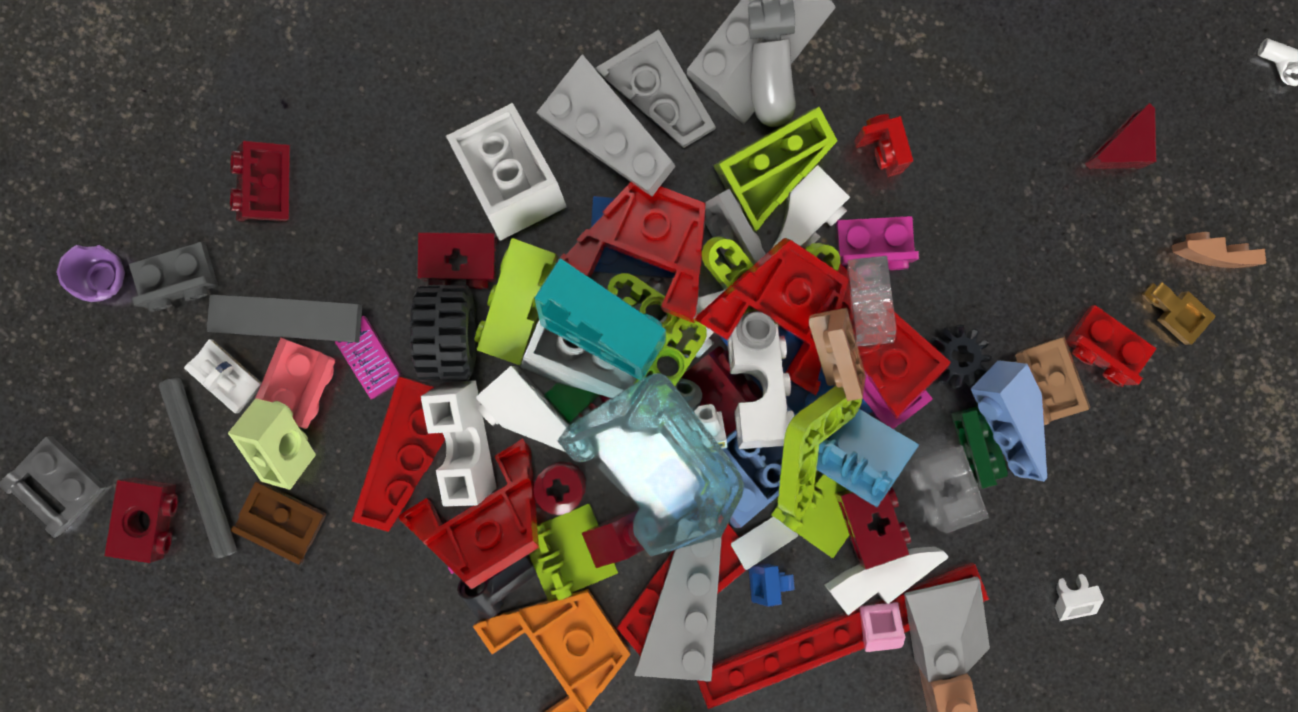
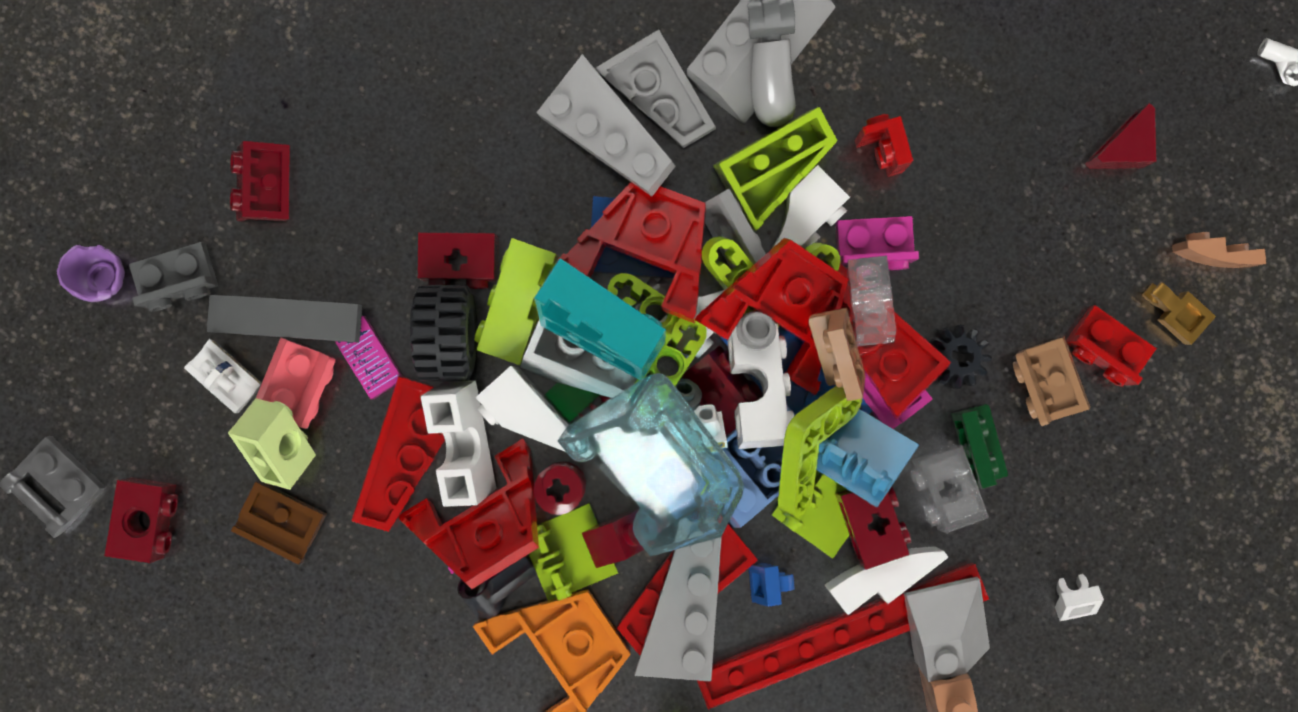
(197, 467): dark grey axle -> none
(507, 171): white slope -> none
(762, 542): white sticker -> none
(882, 627): bright pink slope -> none
(1014, 412): medium blue slope -> none

